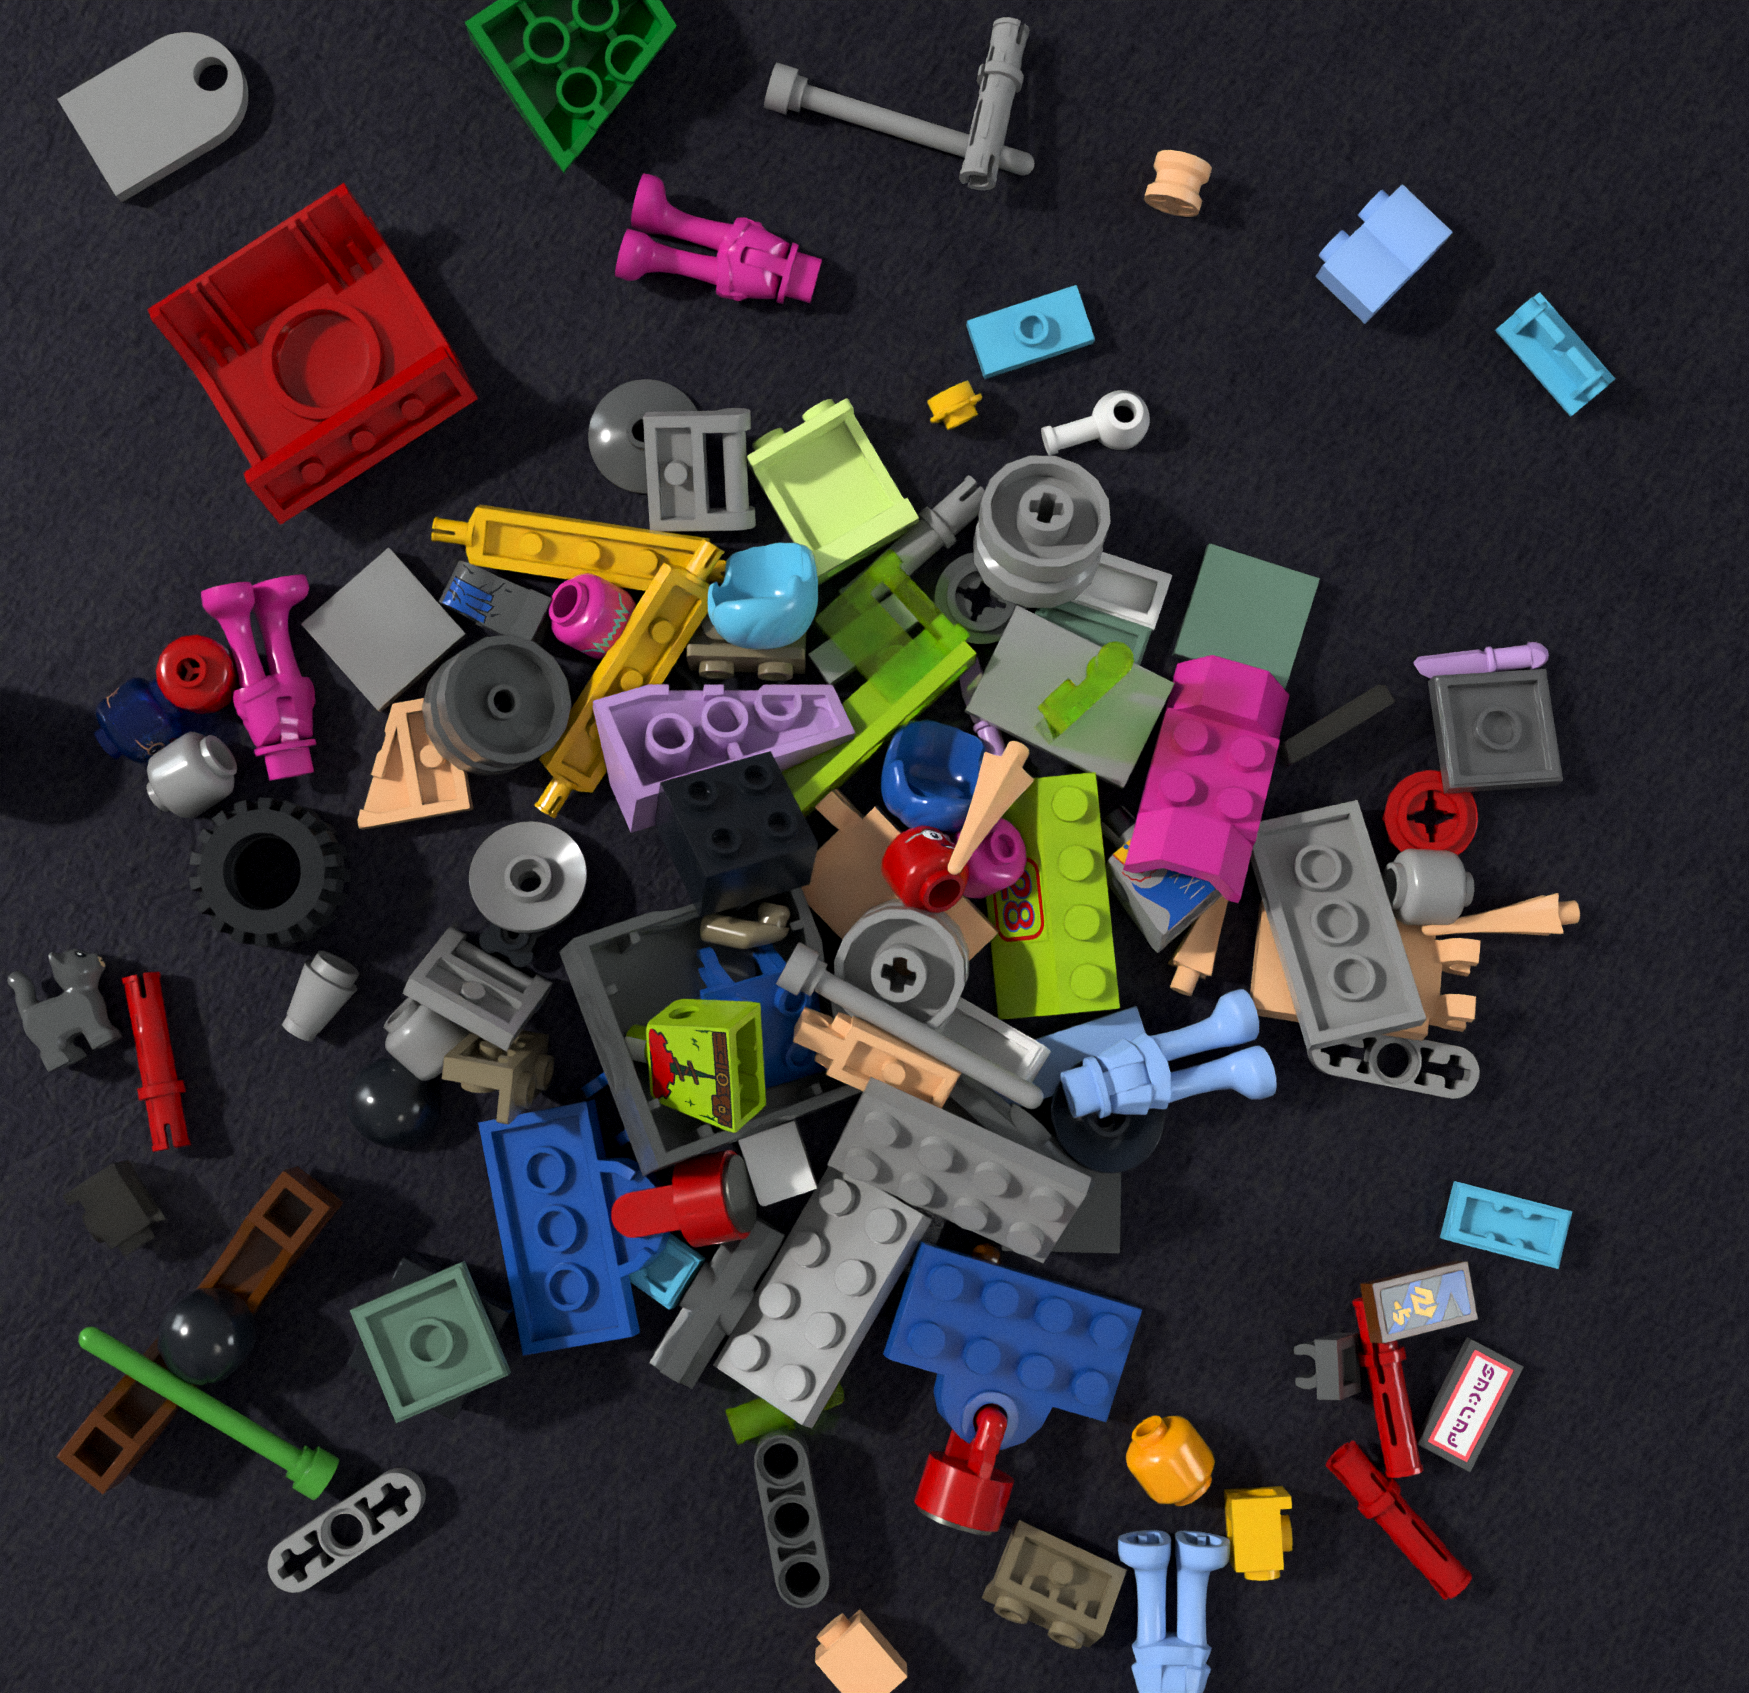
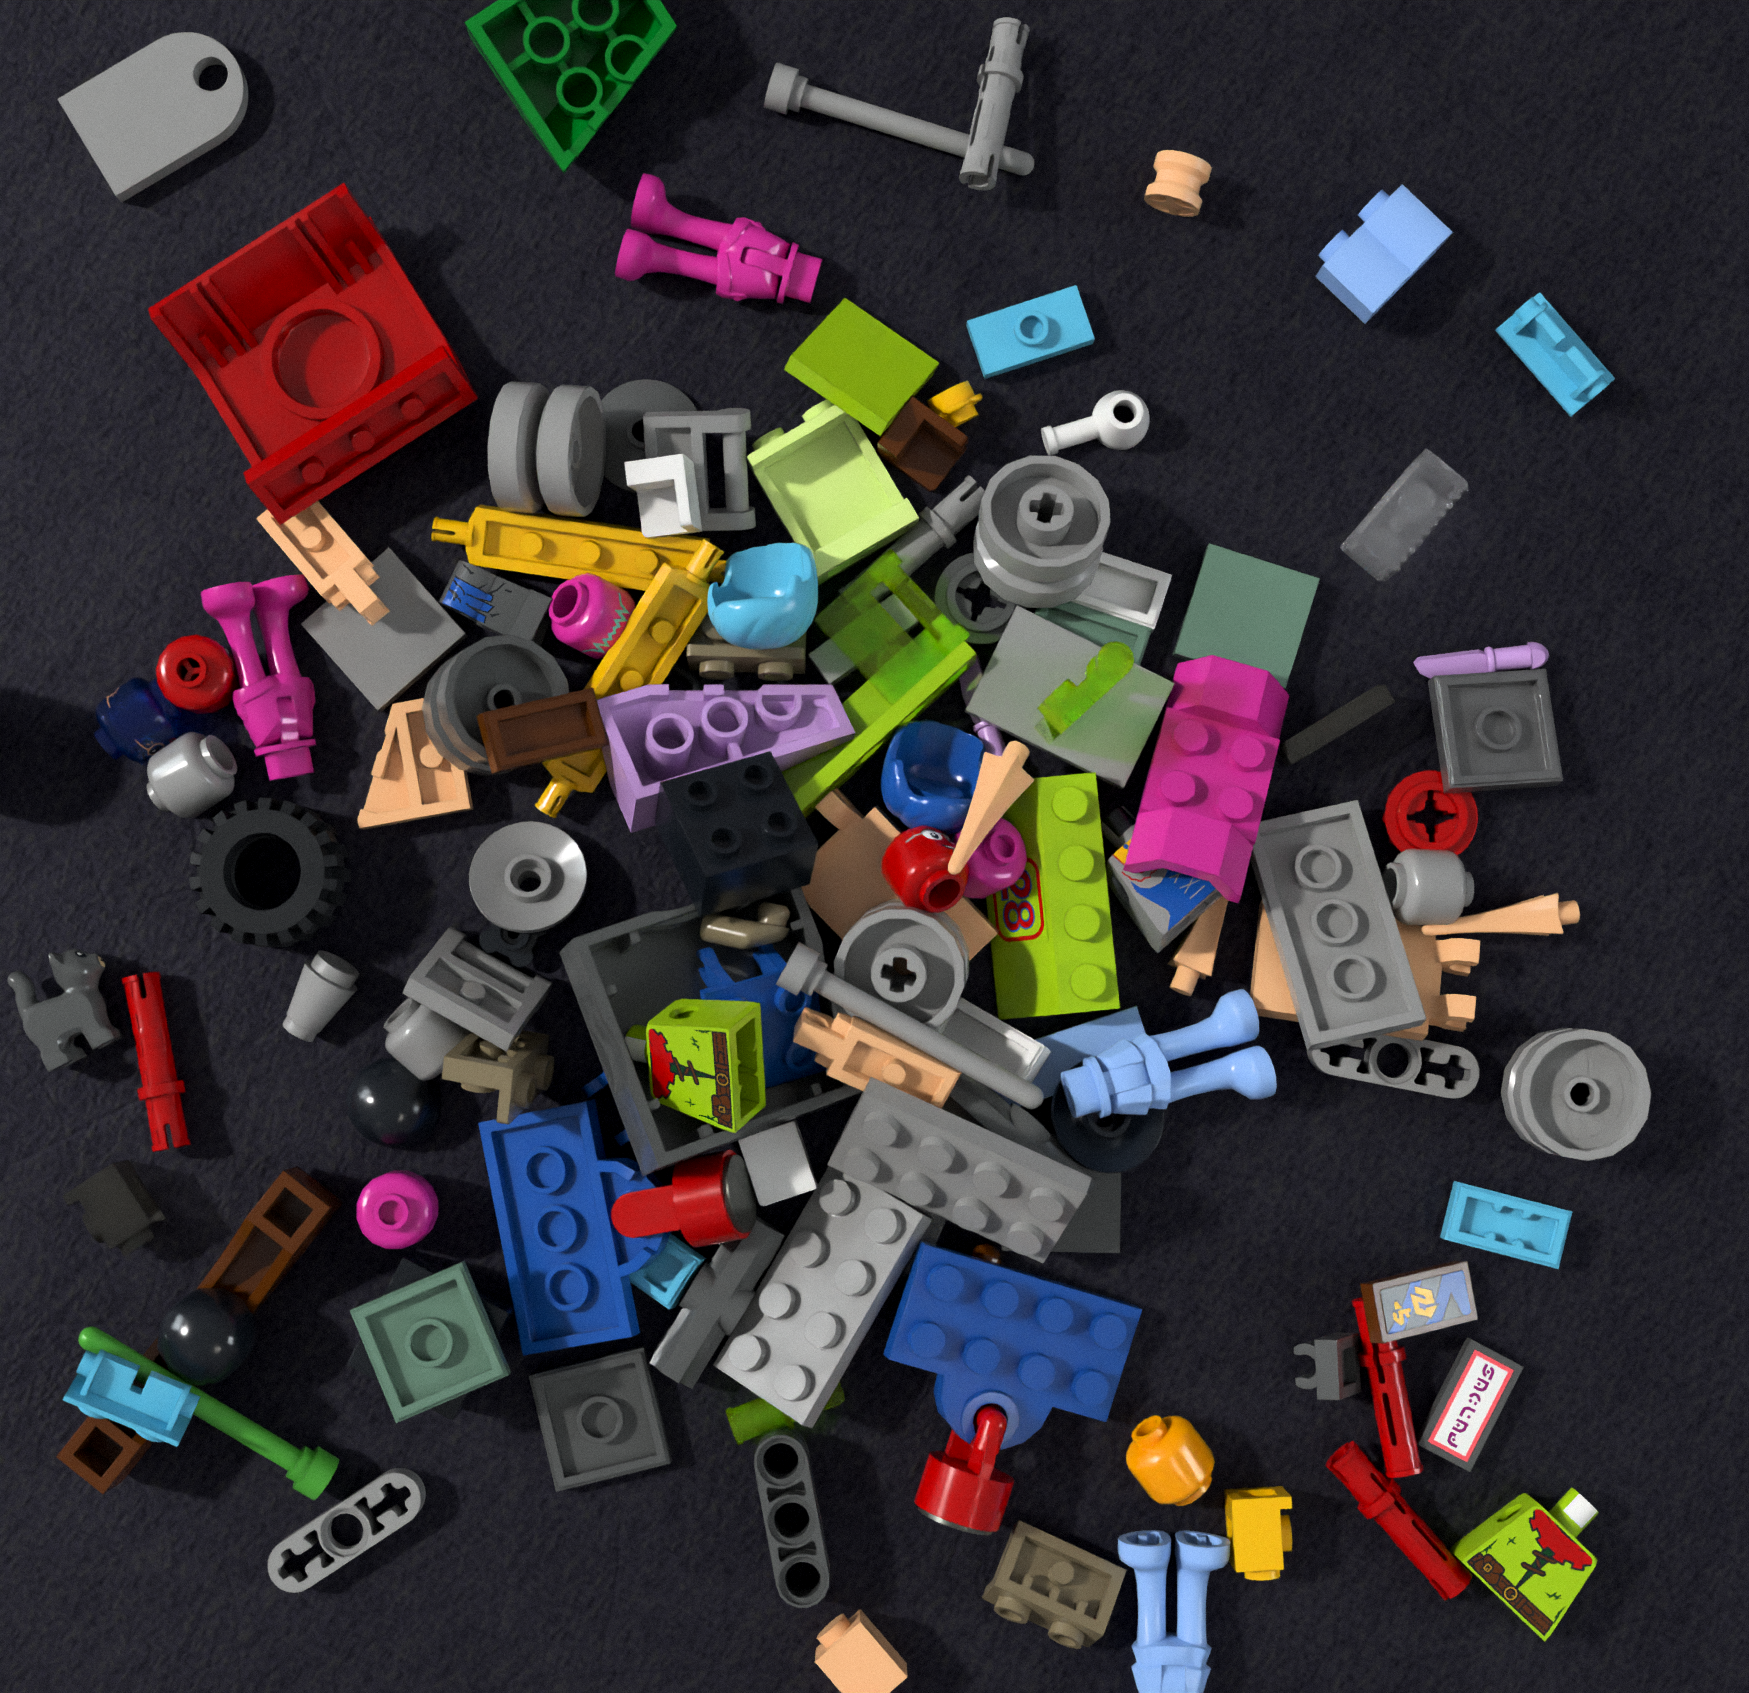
(106, 1392): none -> medium azure hinge
(328, 559): none -> light nougat hinge
(397, 1209): none -> dark pink head
(542, 730): none -> reddish brown tile
(547, 448): none -> light grey wheel
(600, 1418): none -> dark grey tile
(665, 495): none -> white panel
(861, 366): none -> lime tile
(922, 445): none -> reddish brown panel
(1405, 516): none -> clear brick
(1532, 1557): none -> lime torso
(1605, 1110): none -> light grey wheel

